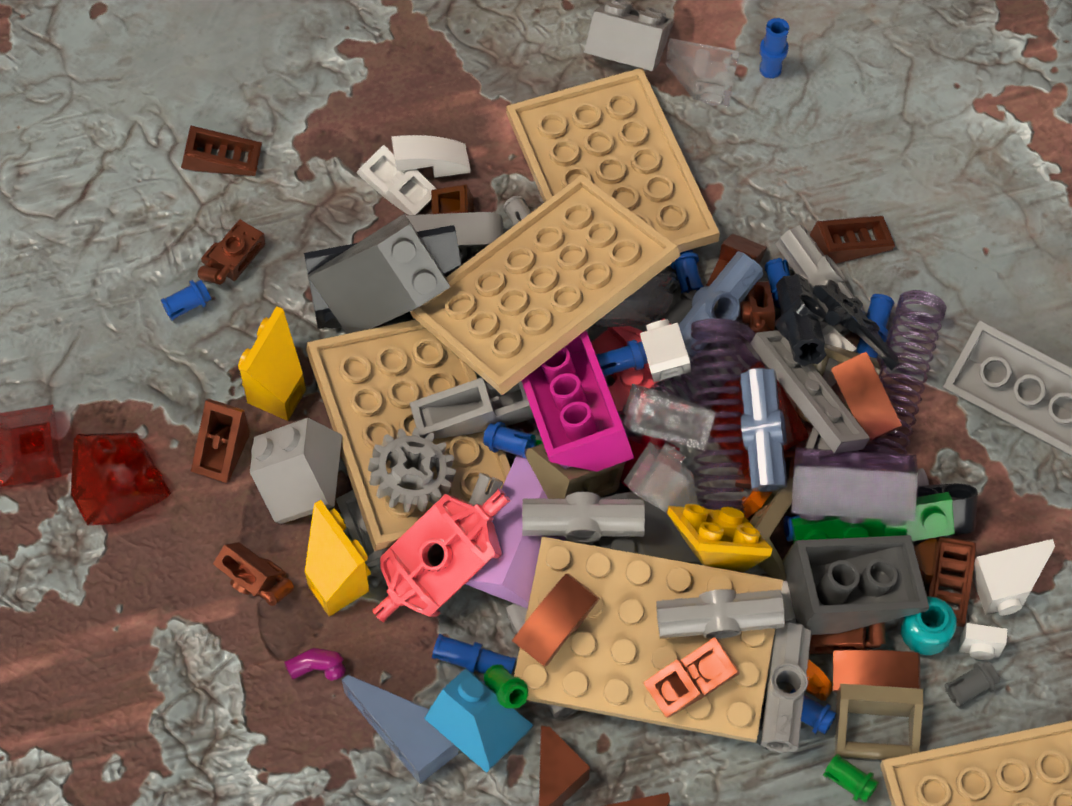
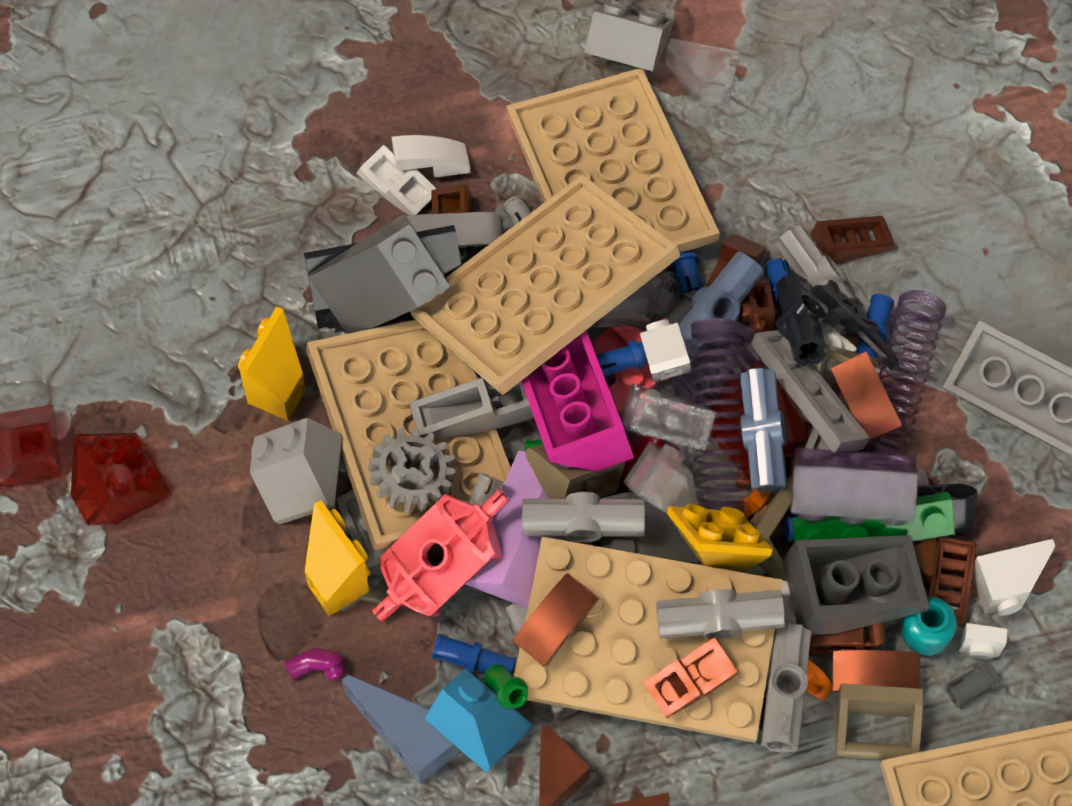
(186, 299): blue pin -> none
(209, 140): copper slope -> none
(220, 440): copper slope -> none
(232, 254): copper piece -> none
(253, 574): copper piece -> none
(499, 437): blue pin -> none
(774, 48): blue pin -> none
(817, 715): blue pin -> none
(851, 778): green pin -> none

